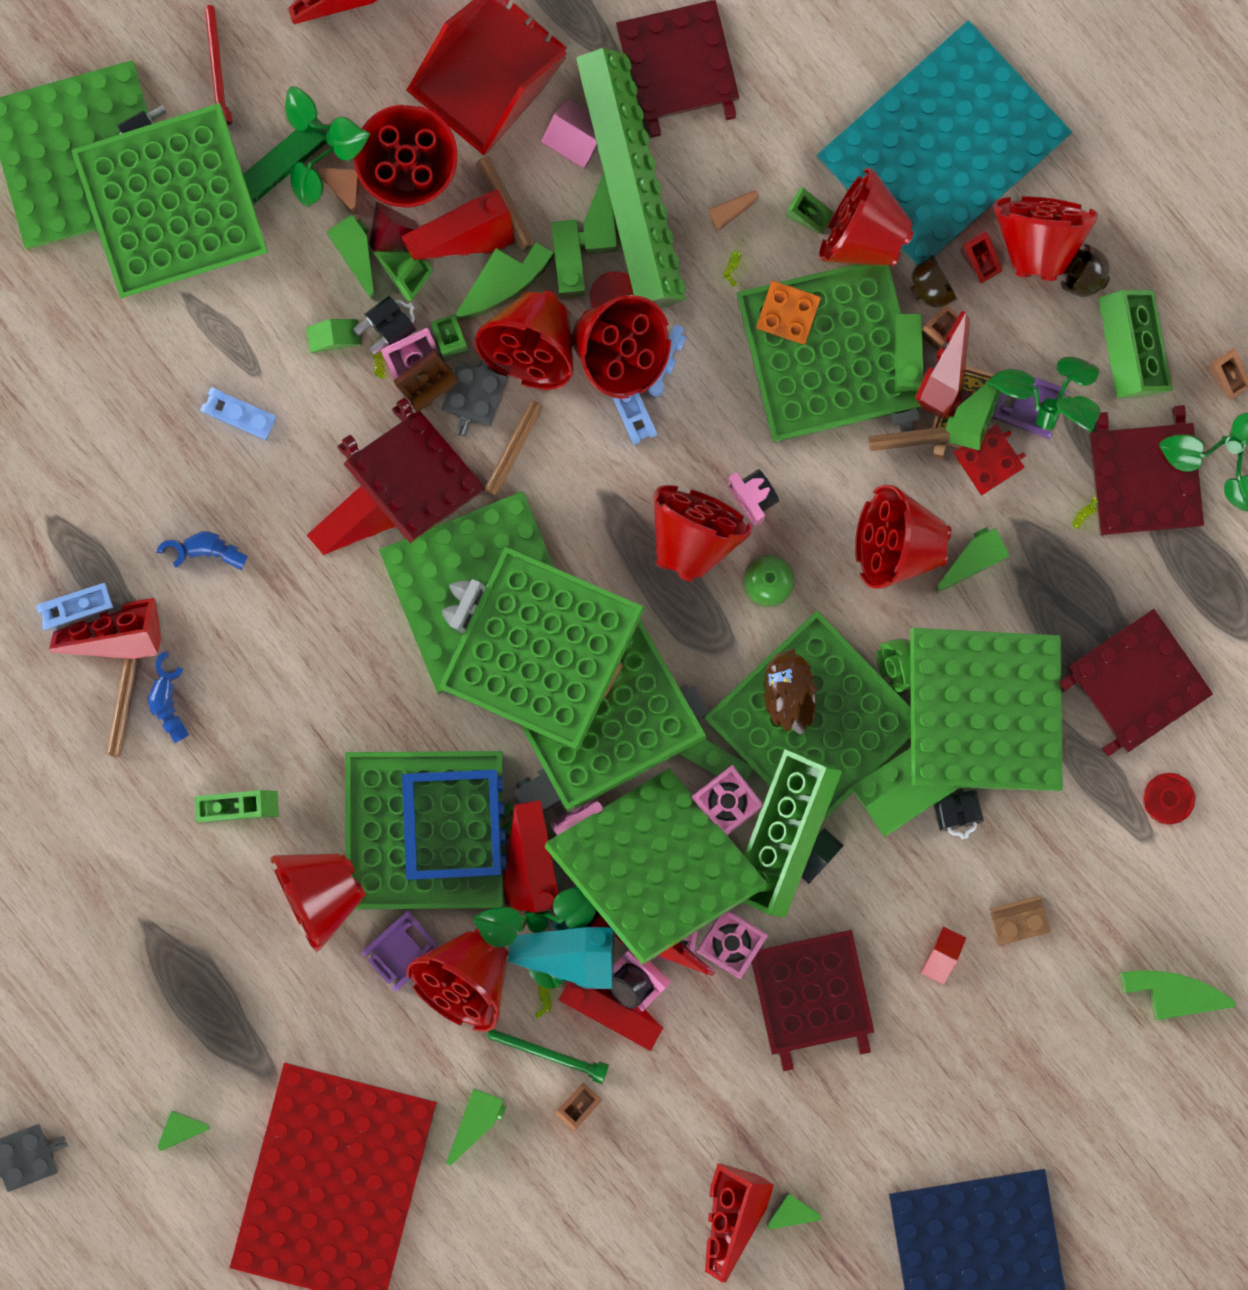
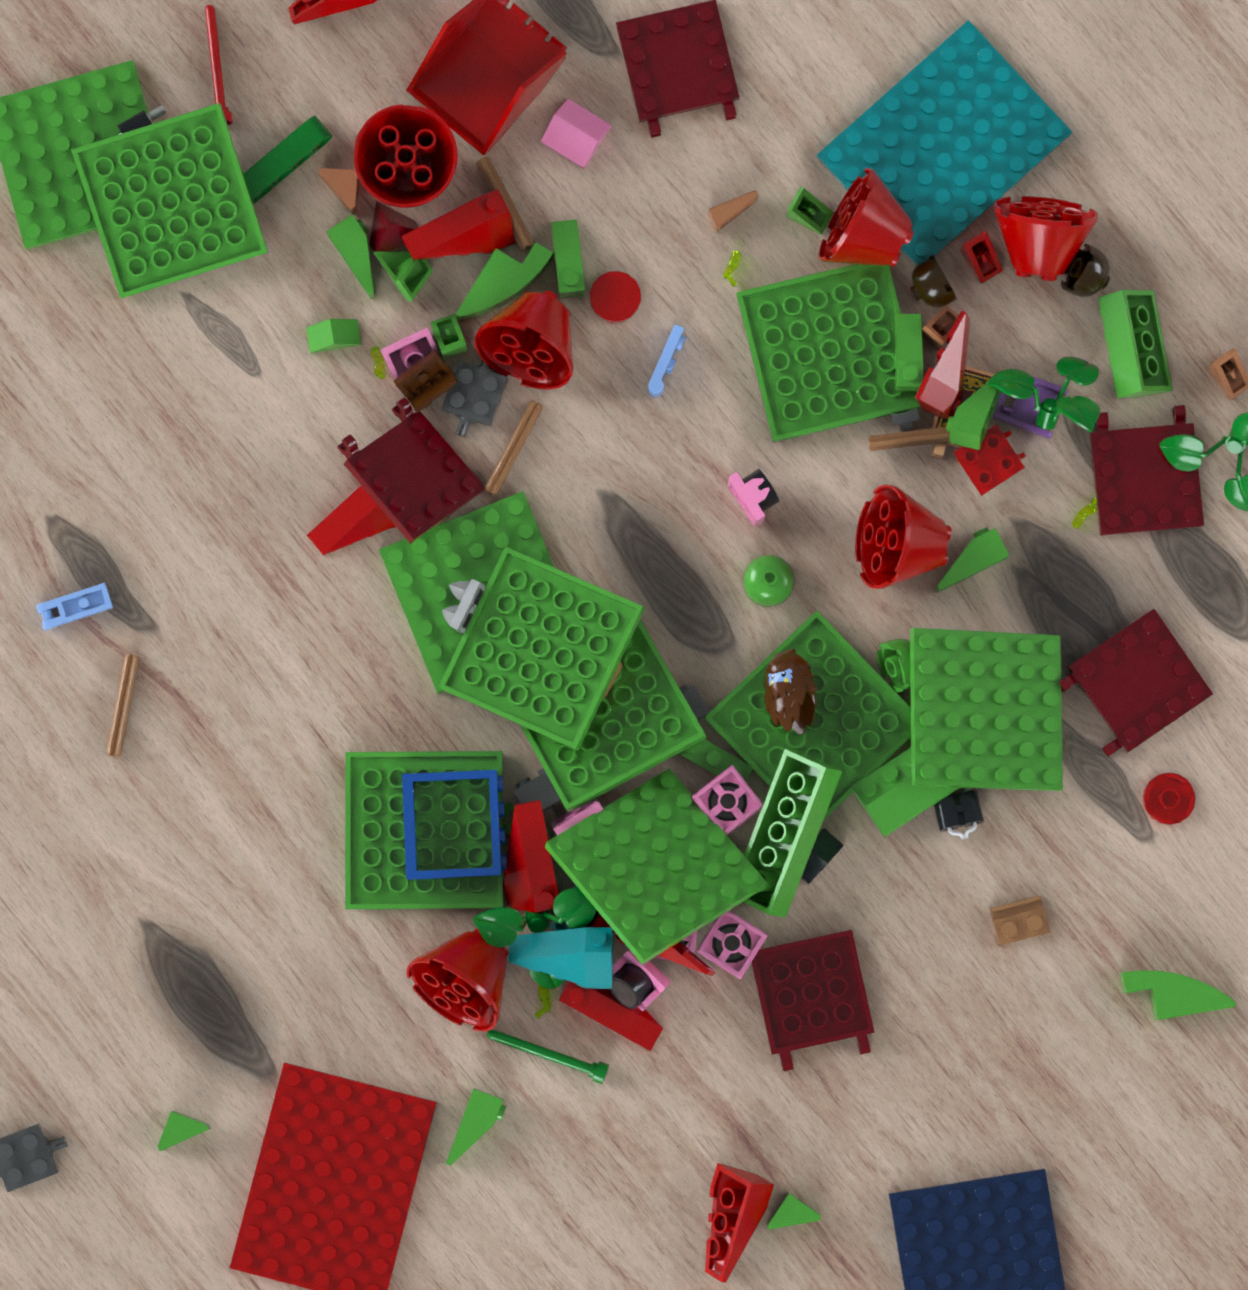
(123, 634): red wedge -> none
(161, 700): blue piece -> none
(205, 544): blue piece -> none
(237, 806): bright green slope -> none
(239, 414): light blue plate -> none
(318, 892): red cone -> none
(342, 135): green plant -> none
(389, 322): black piece -> none
(396, 950): medium lavender container -> none
(578, 1106): nougat slope -> none
(599, 223): bright green slope -> none
(622, 345): red cone -> none
(631, 177): bright green brick -> none
(633, 411): light blue plate -> none
(694, 531): red cone -> none
(788, 312): orange hinge -> none
(943, 955): slope -> none

